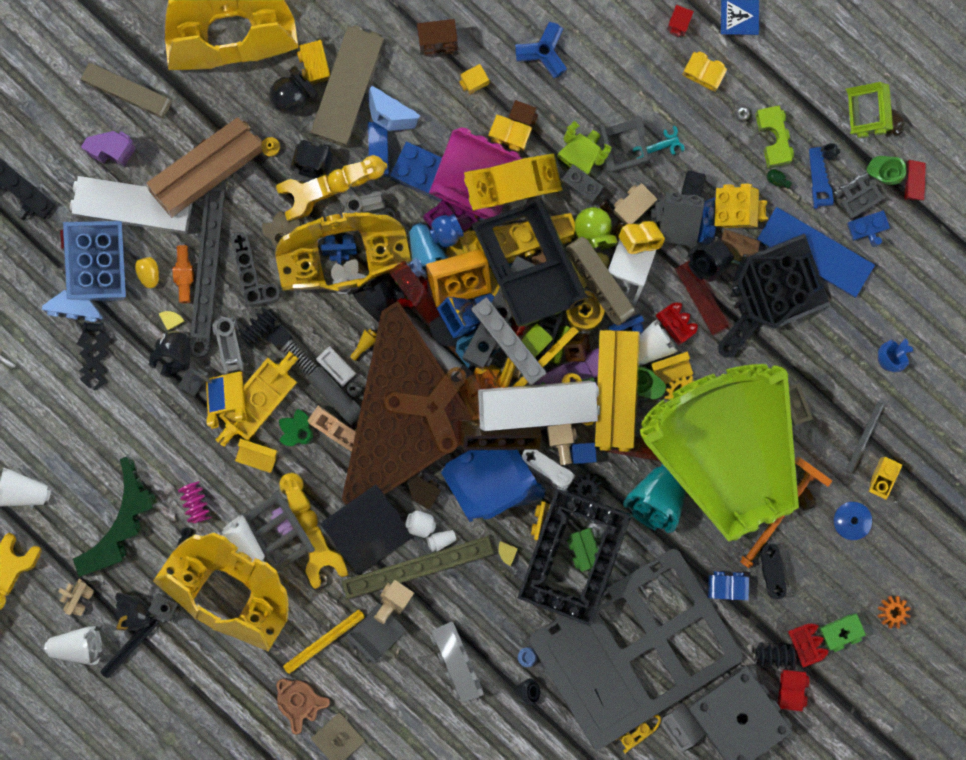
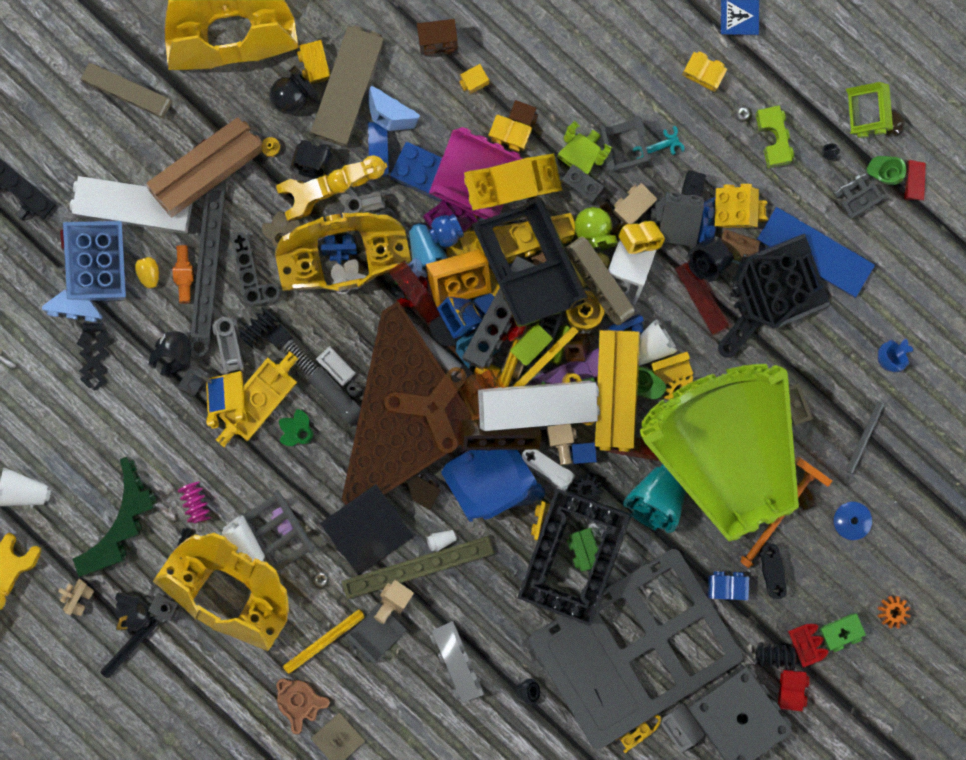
(76, 646): white cone -> none
(109, 145): medium lavender piece -> none
(171, 319): light yellow tile -> none
(256, 456): yellow panel -> none
(292, 487): yellow piece -> none
(332, 427): light nougat slope -> none
(366, 341): yellow cone -> none
(375, 296): black cone -> none
(420, 524): white head -> none
(507, 553): light yellow tile -> none
(508, 341): light grey plate -> none
(527, 657): medium blue plate -> none
(549, 39): blue piece -> none
(676, 323): red plate -> none
(679, 21): red brick -> none
(777, 178): dark green cylinder -> none
(819, 179): blue piece -> none
(869, 227): blue plate -> none
(884, 477): yellow slope -> none

